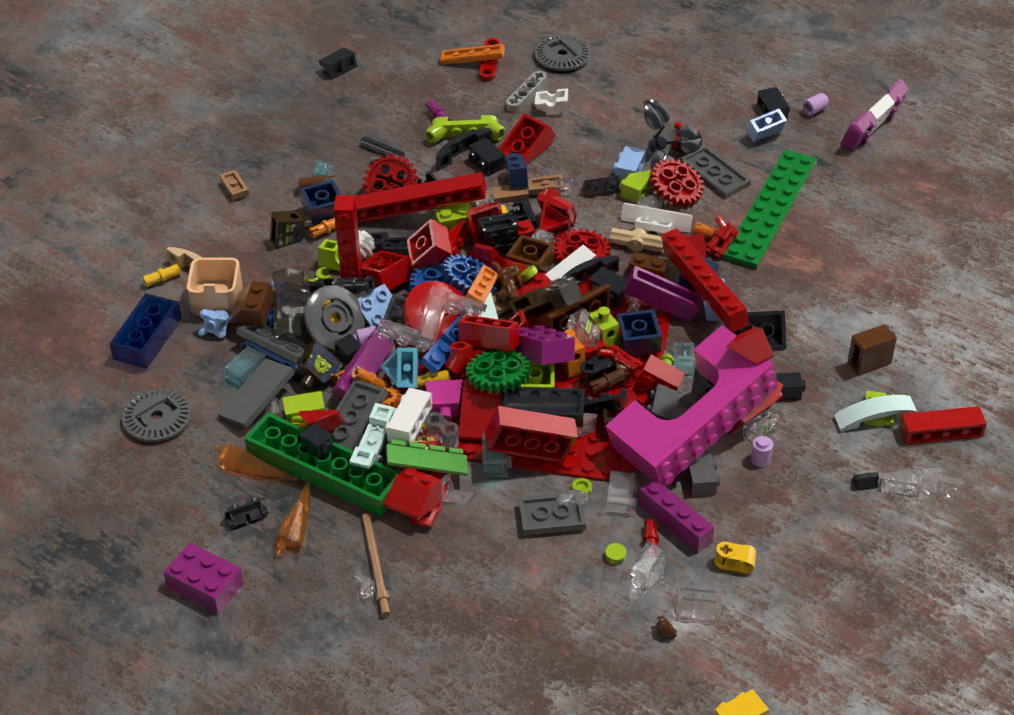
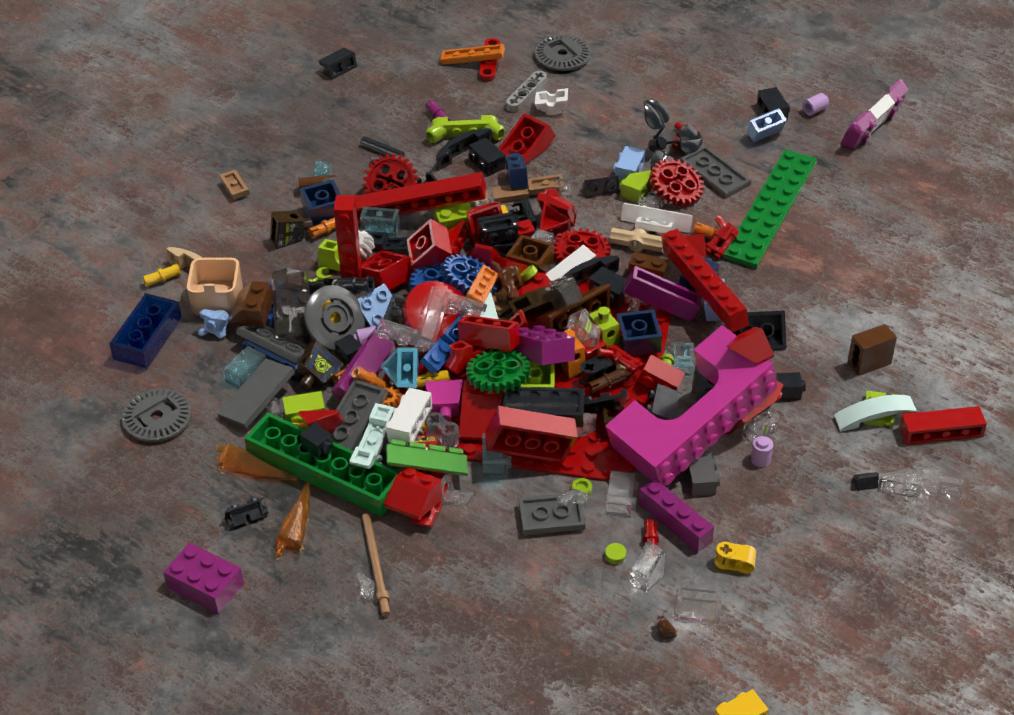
(380, 220): none -> clear light blue brick

